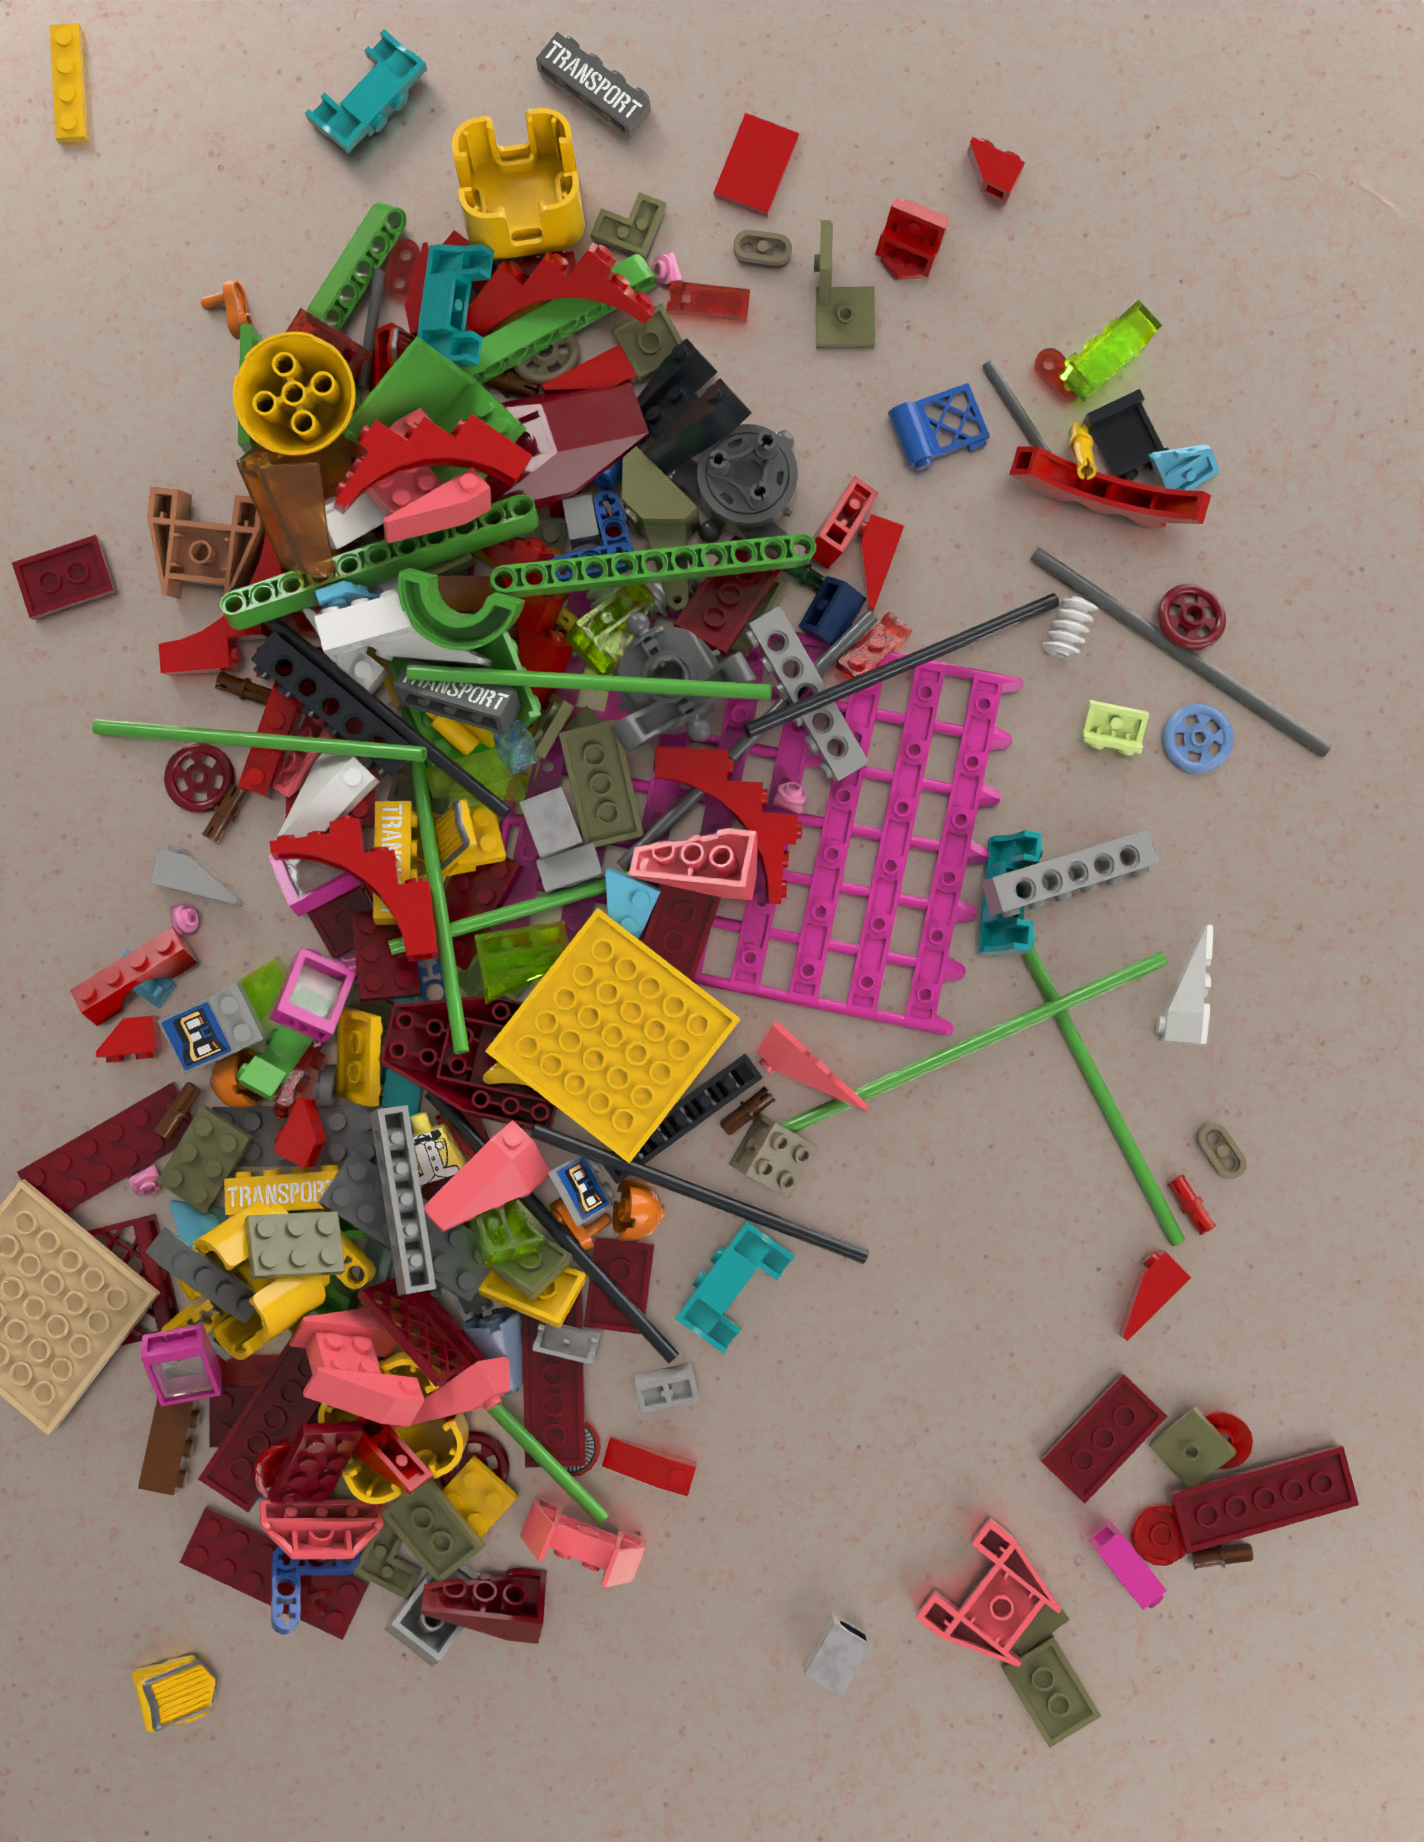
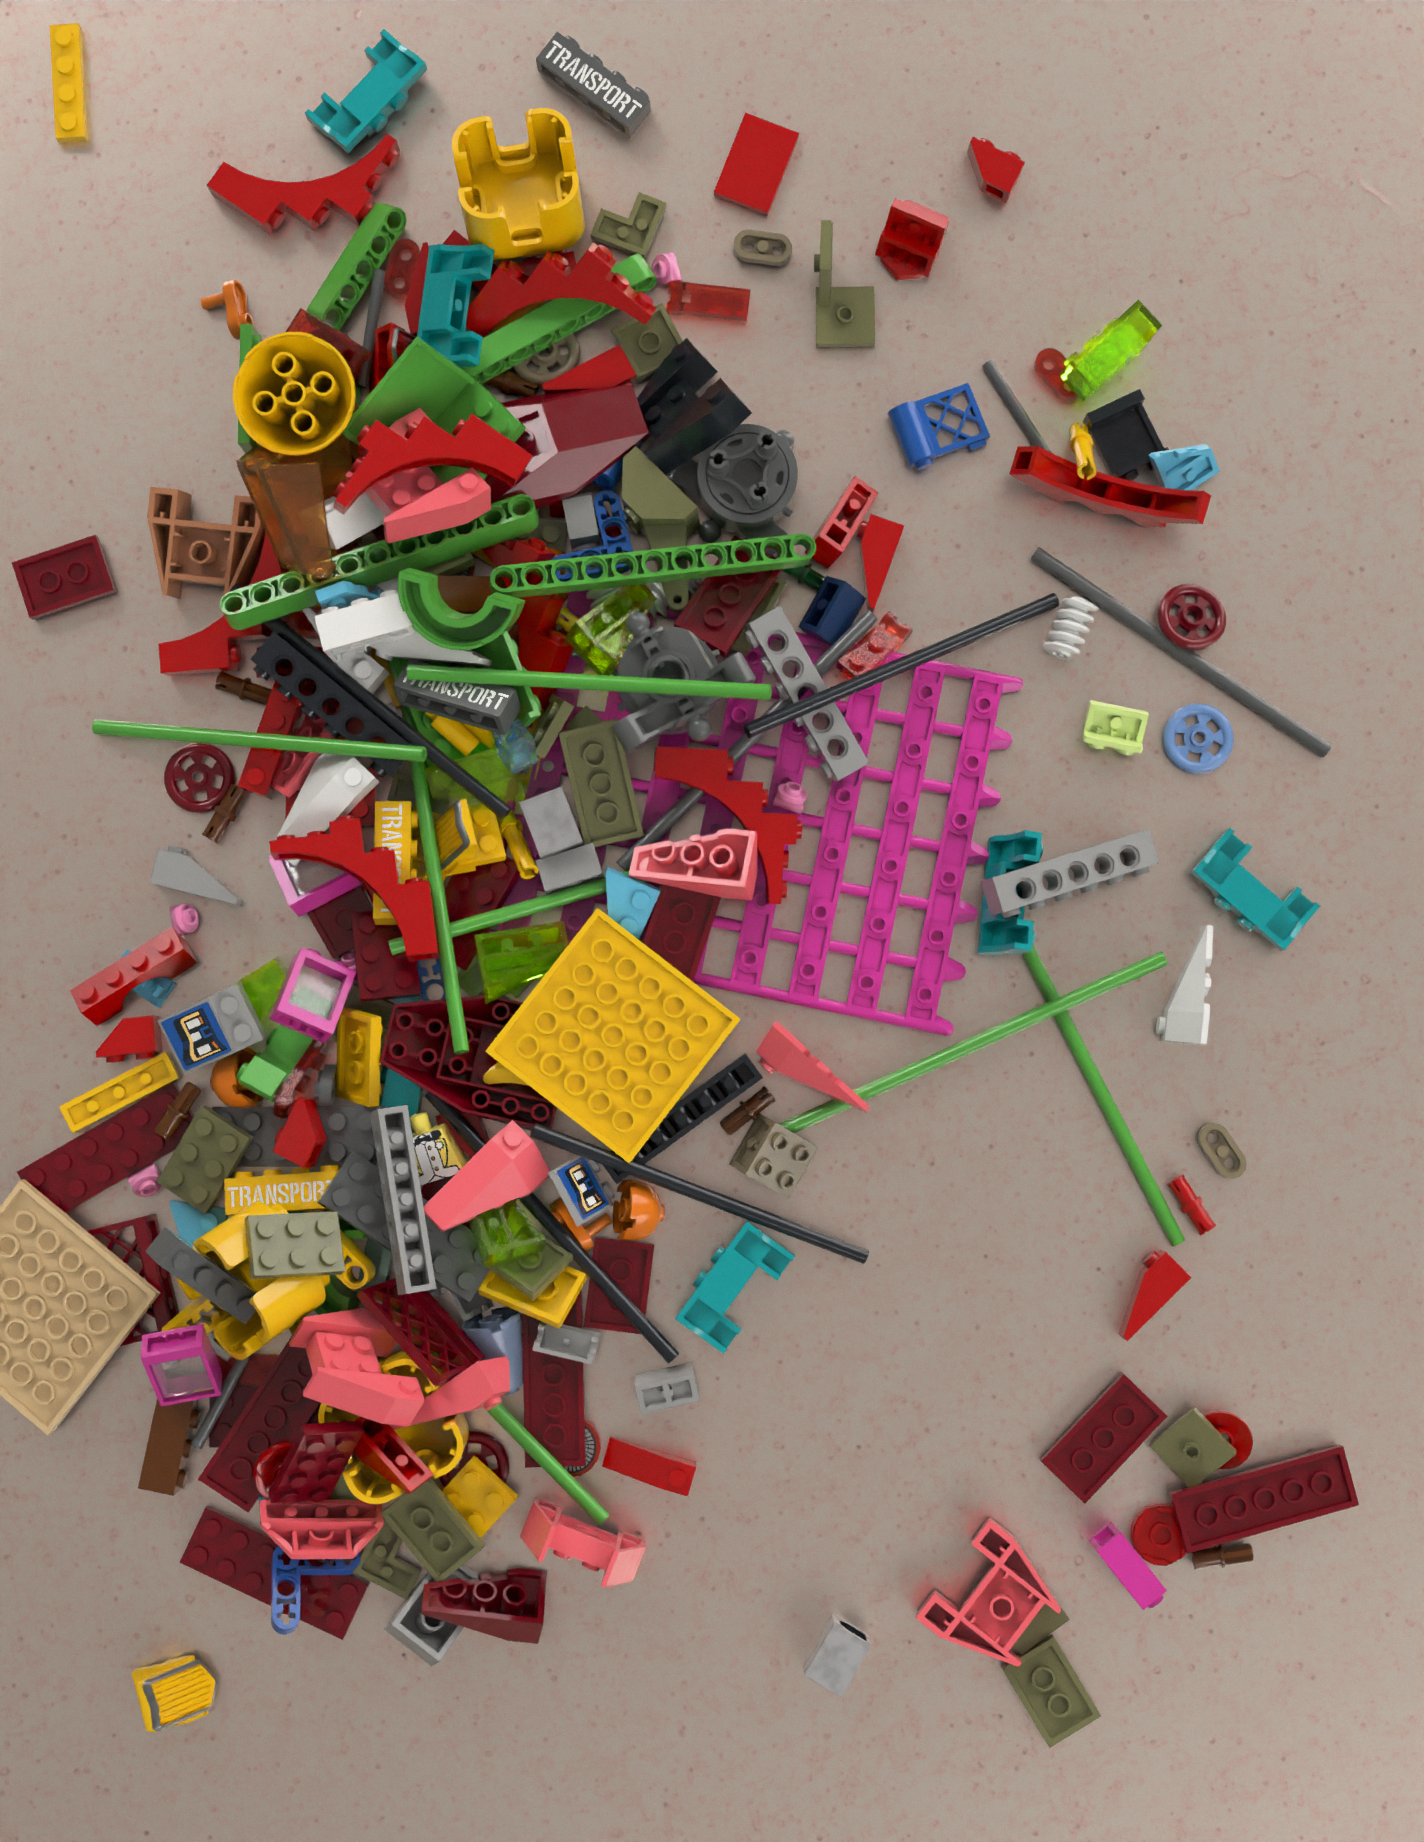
(120, 1092): none -> yellow plate
(219, 1403): none -> dark grey bar
(346, 191): none -> red arch
(512, 831): none -> yellow pin
(1247, 897): none -> teal bracket

